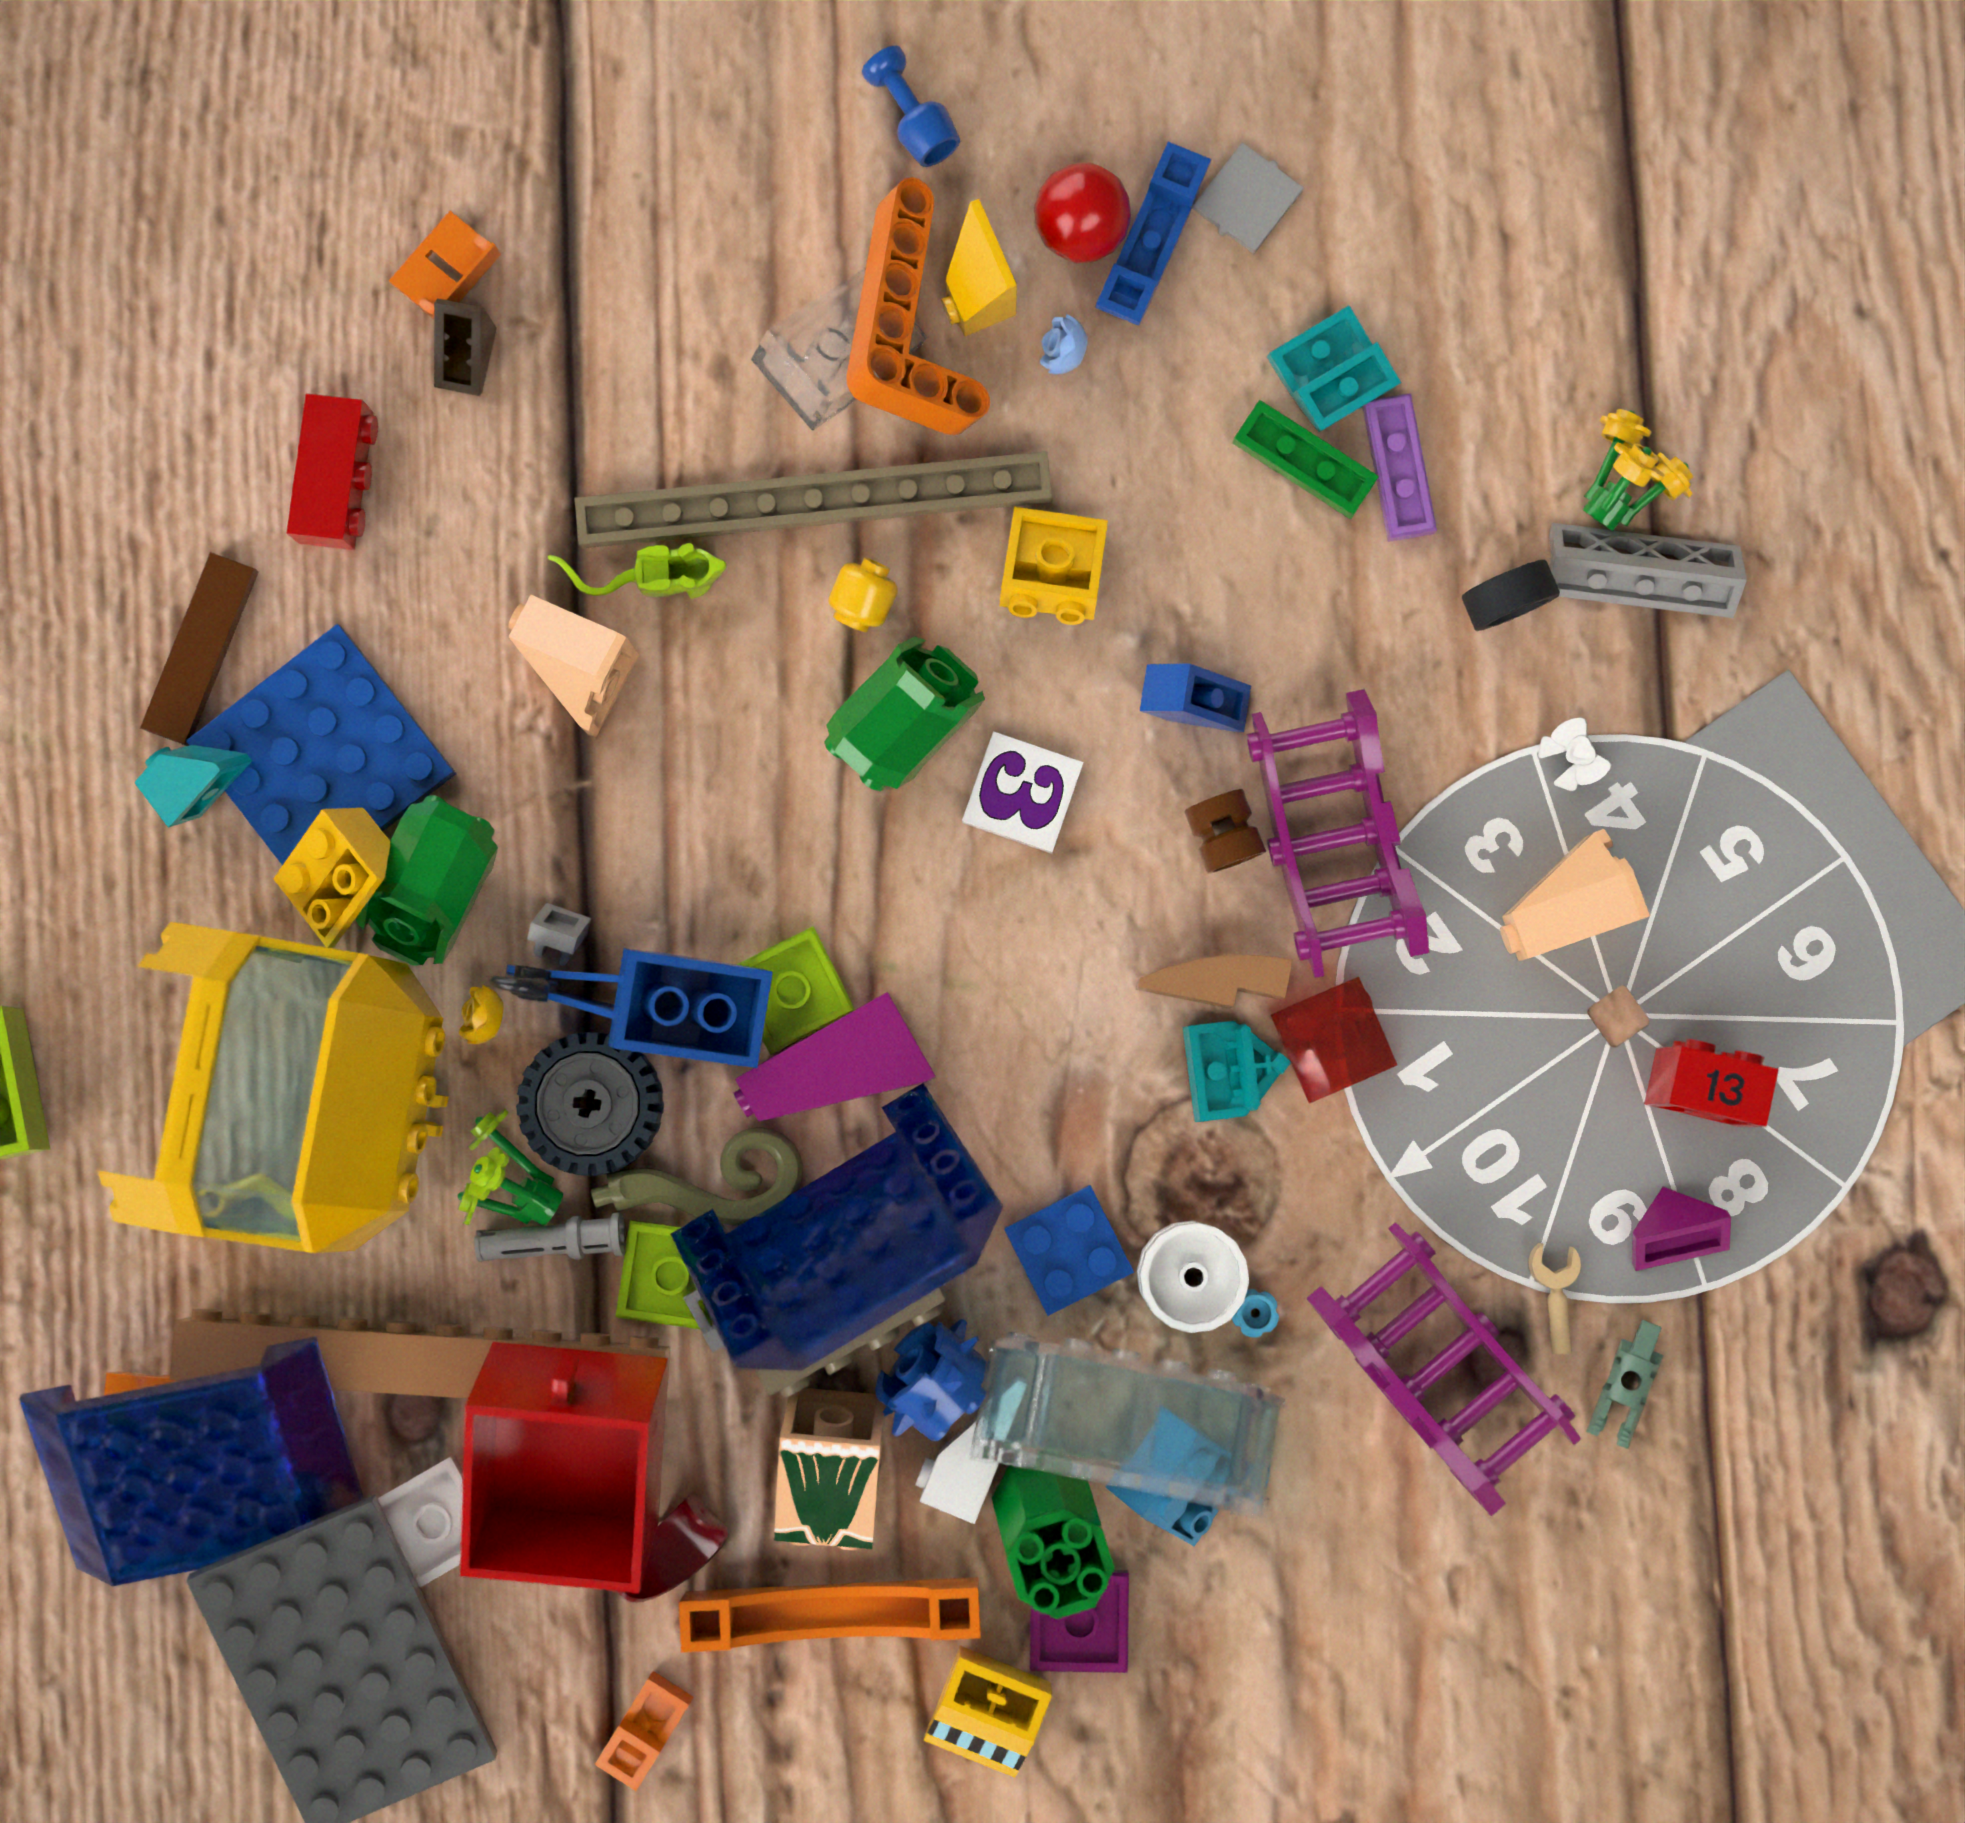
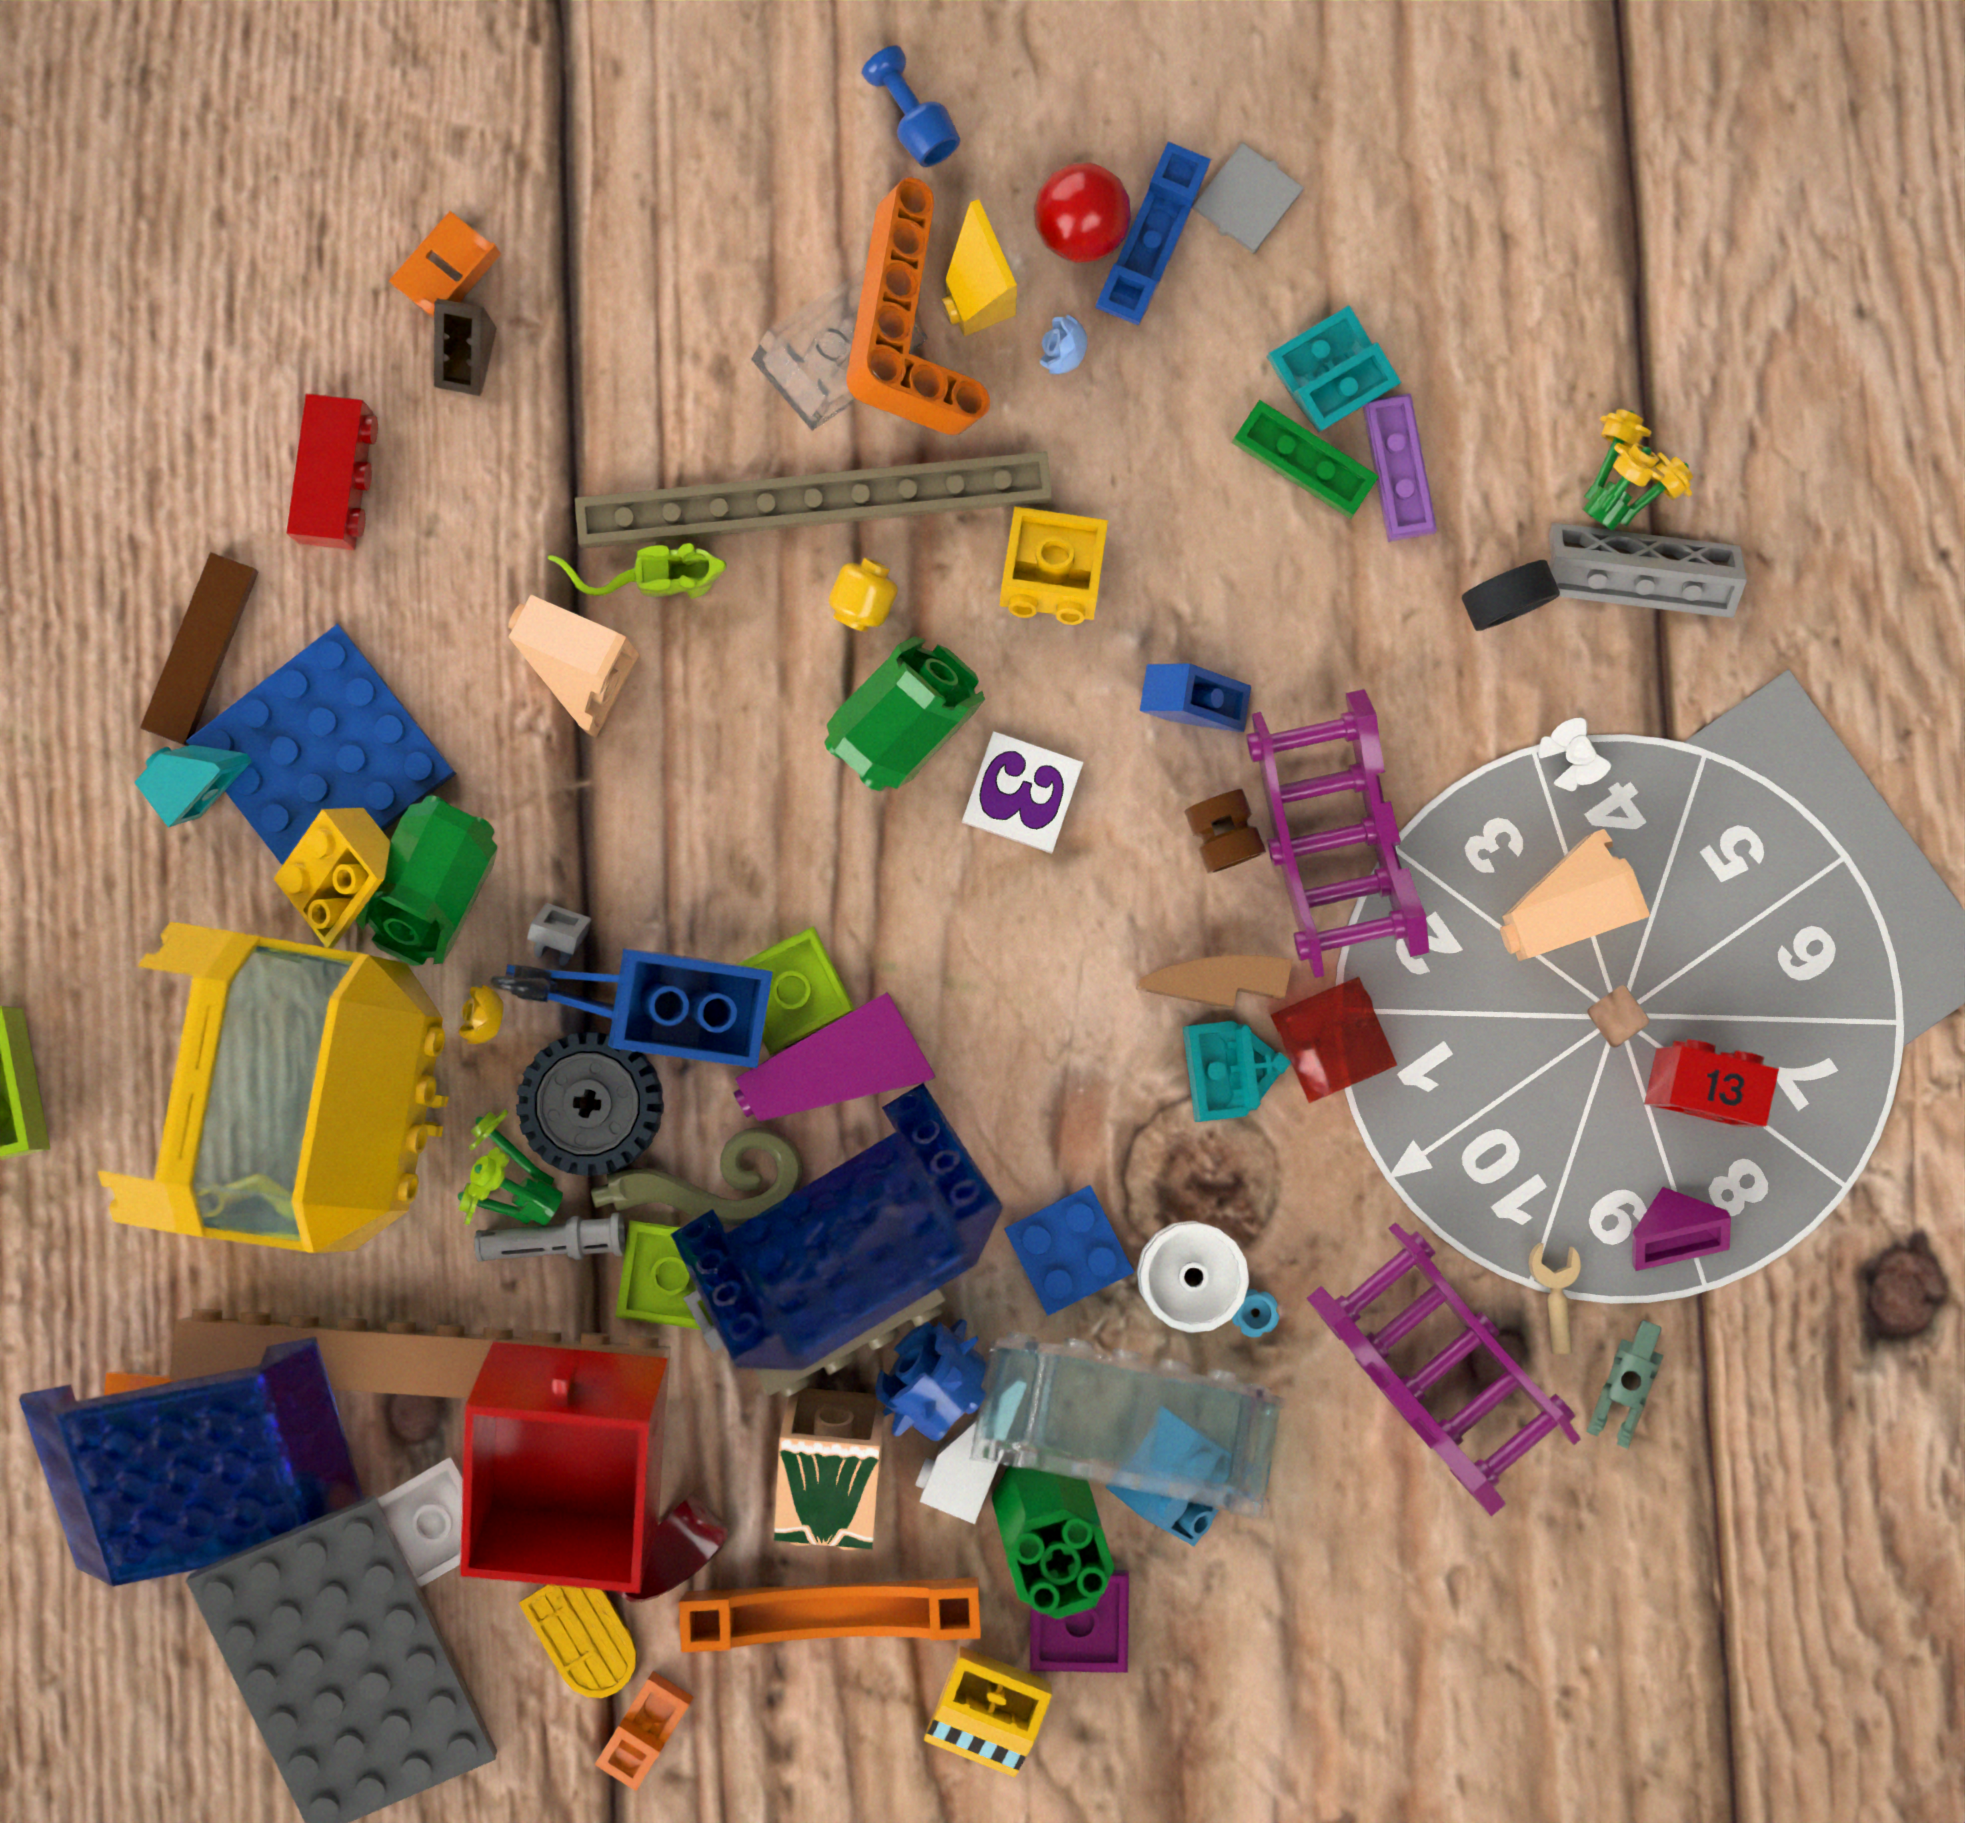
(583, 1638): none -> yellow window

